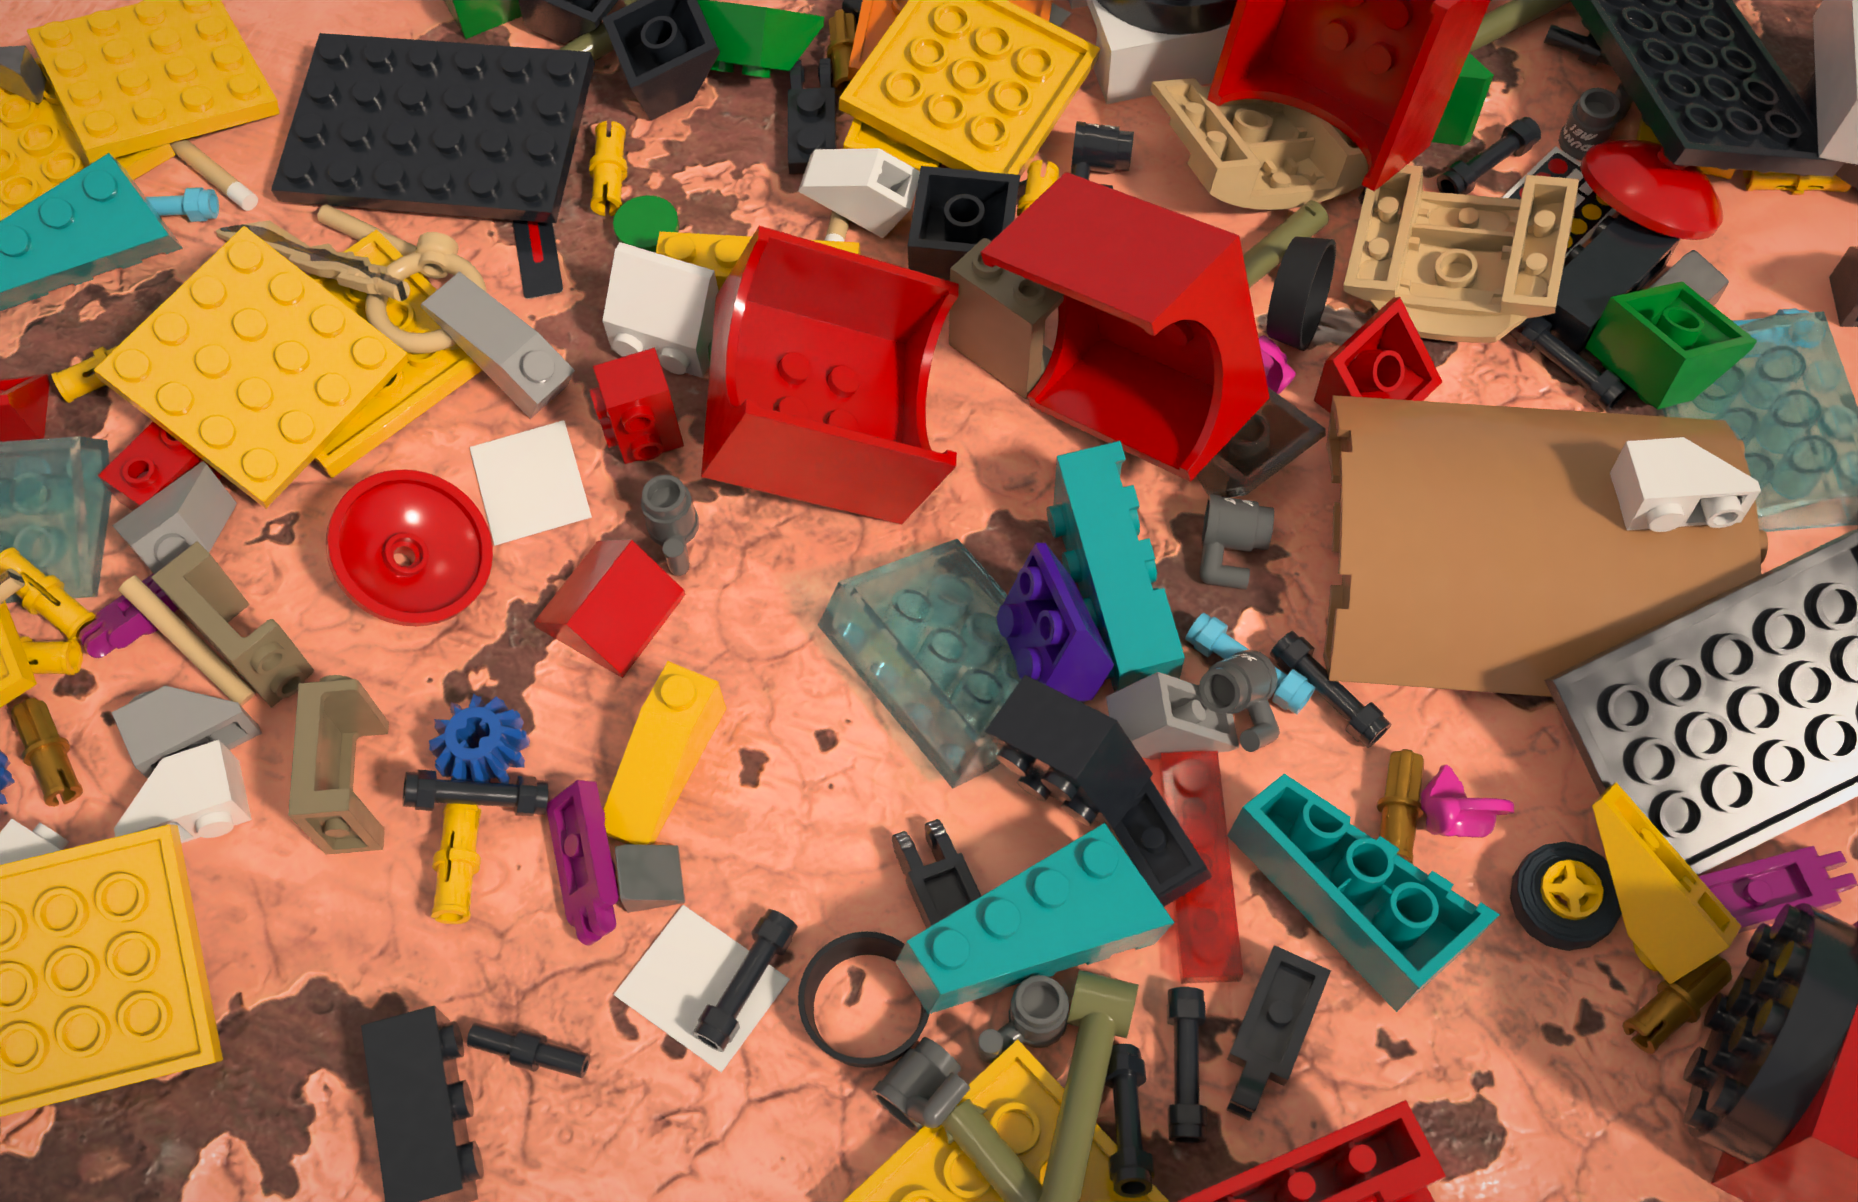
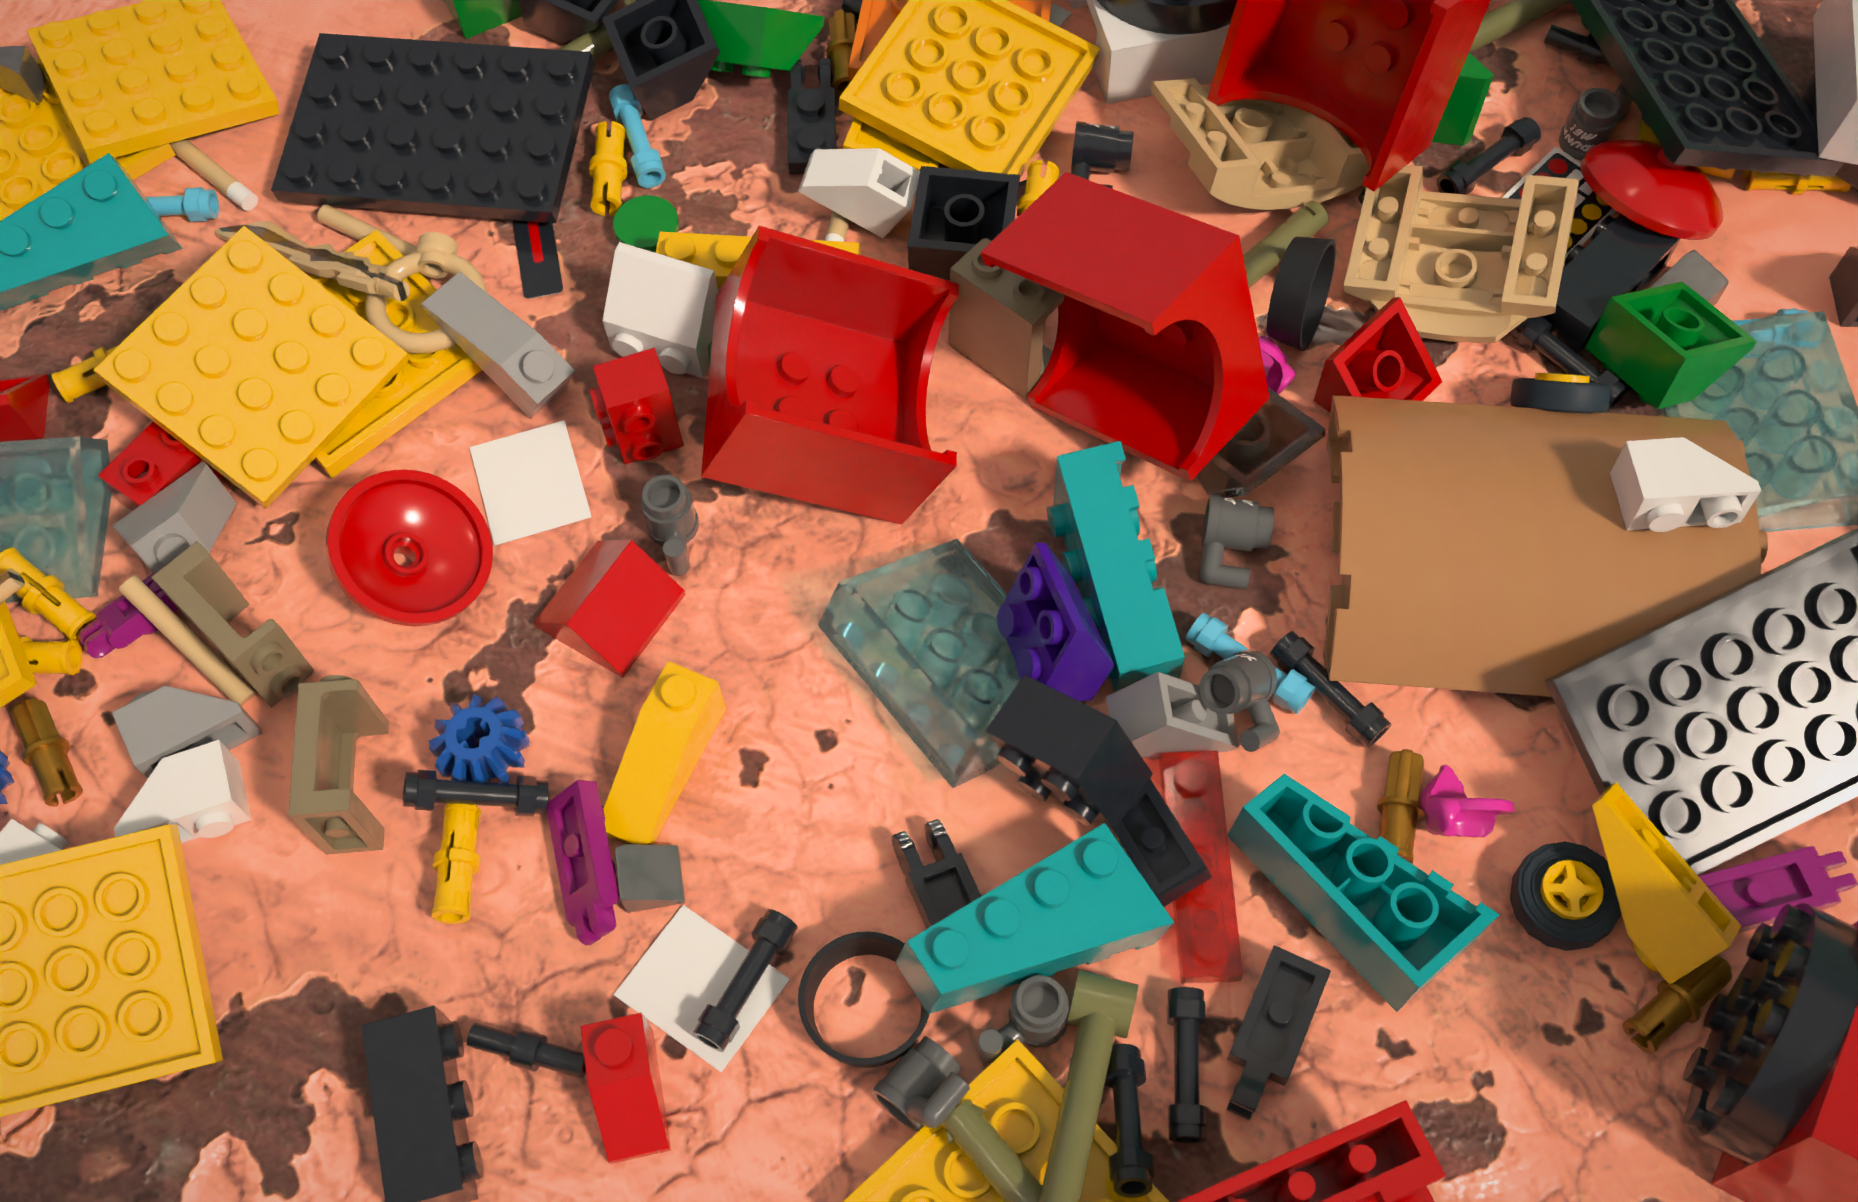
(626, 1087): none -> red slope
(645, 160): none -> medium azure bar
(1560, 393): none -> black wheel

